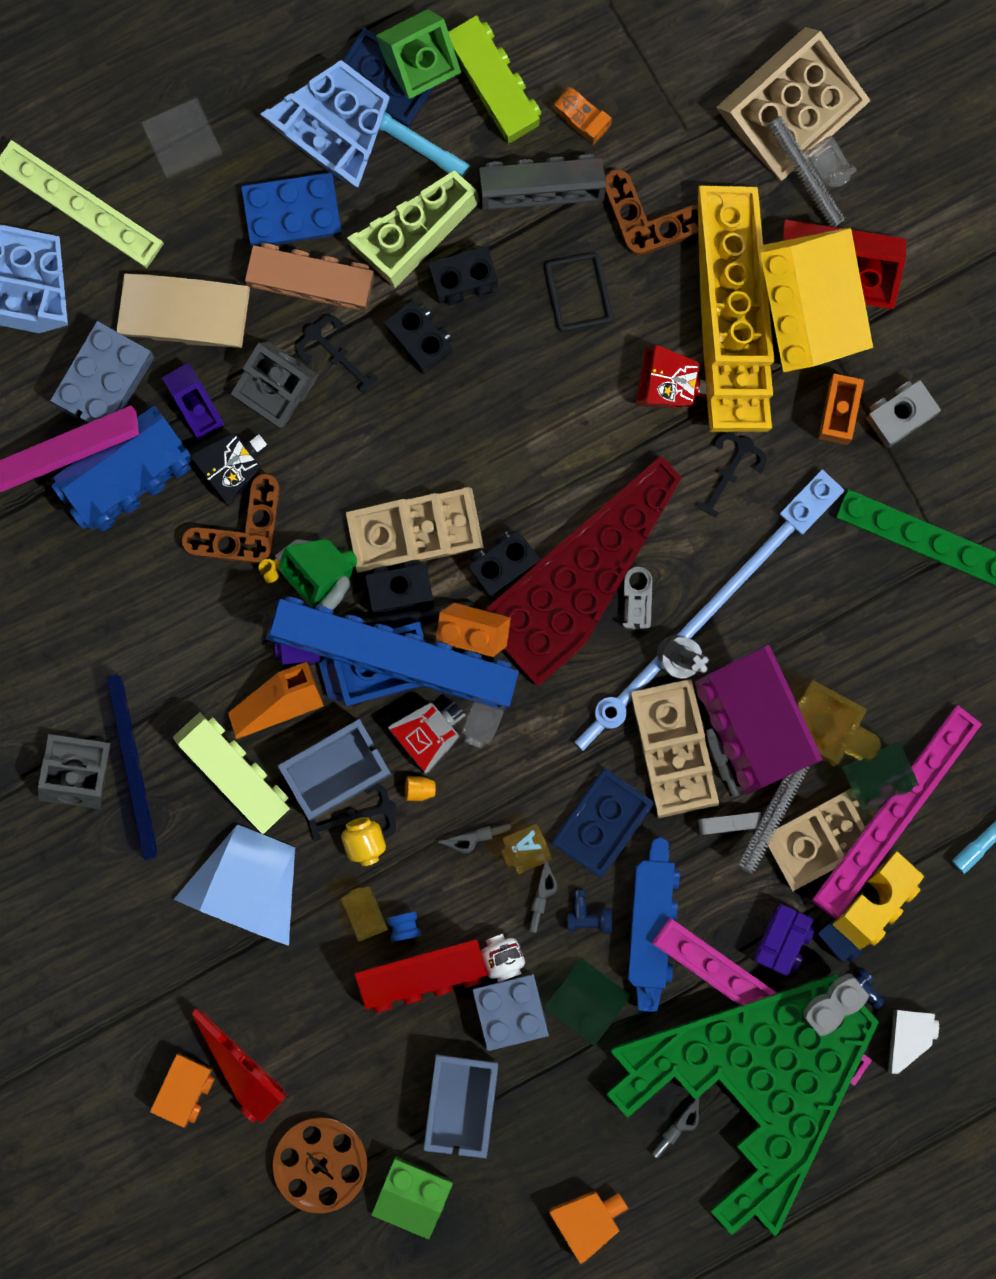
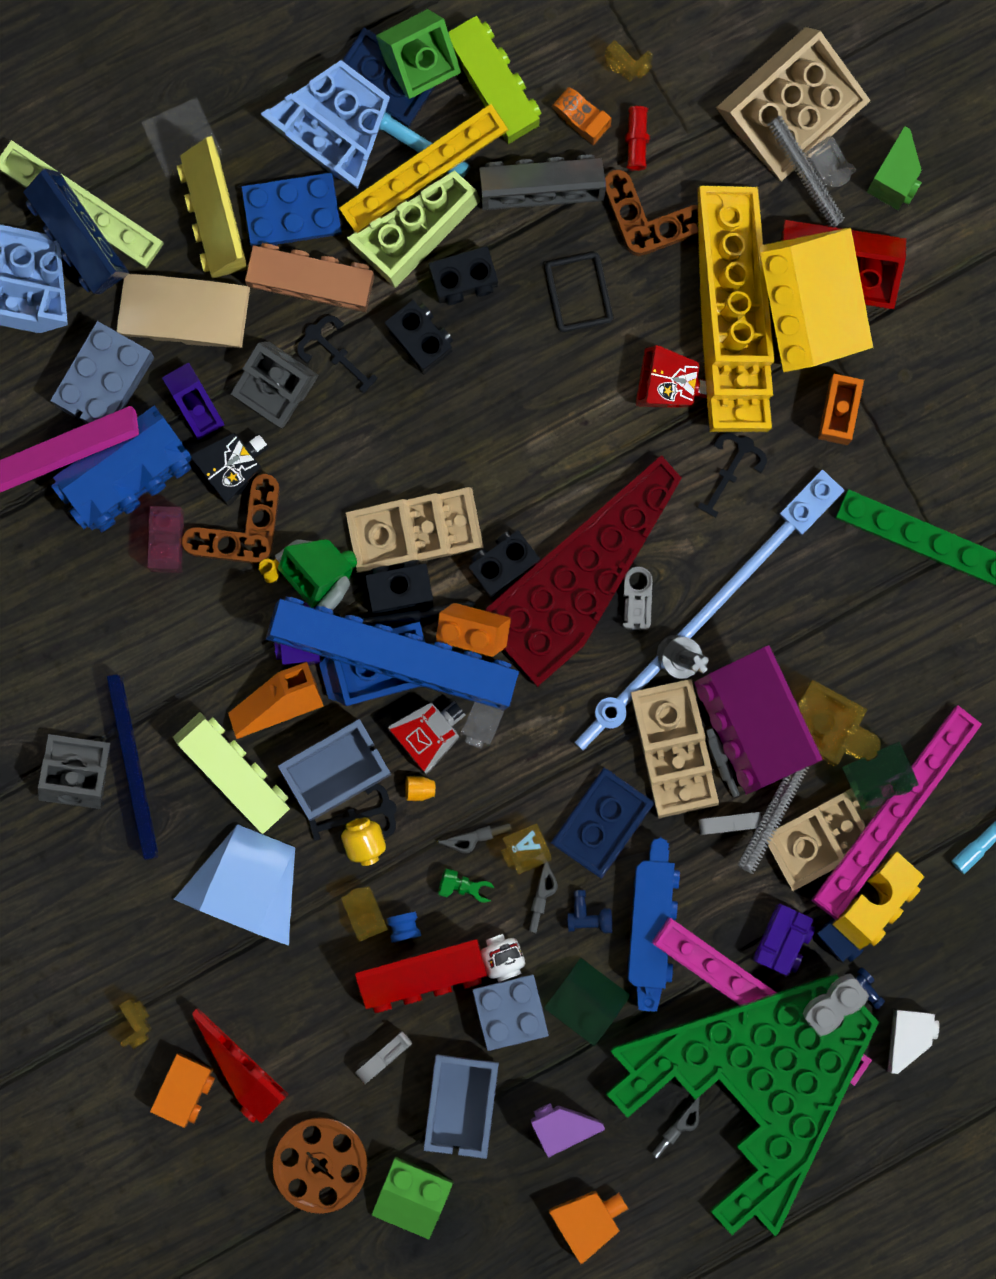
(74, 231): none -> dark blue slope
(136, 1016): none -> clear yellow bracket
(165, 539): none -> clear pink brick
(212, 209): none -> light yellow slope
(383, 1057): none -> light grey piece
(424, 168): none -> yellow plate
(450, 882): none -> green piece
(562, 1128): none -> medium lavender slope
(621, 61): none -> clear yellow bracket
(637, 138): none -> red pin
(890, 427): light grey brick -> none
(898, 175): none -> bright green slope

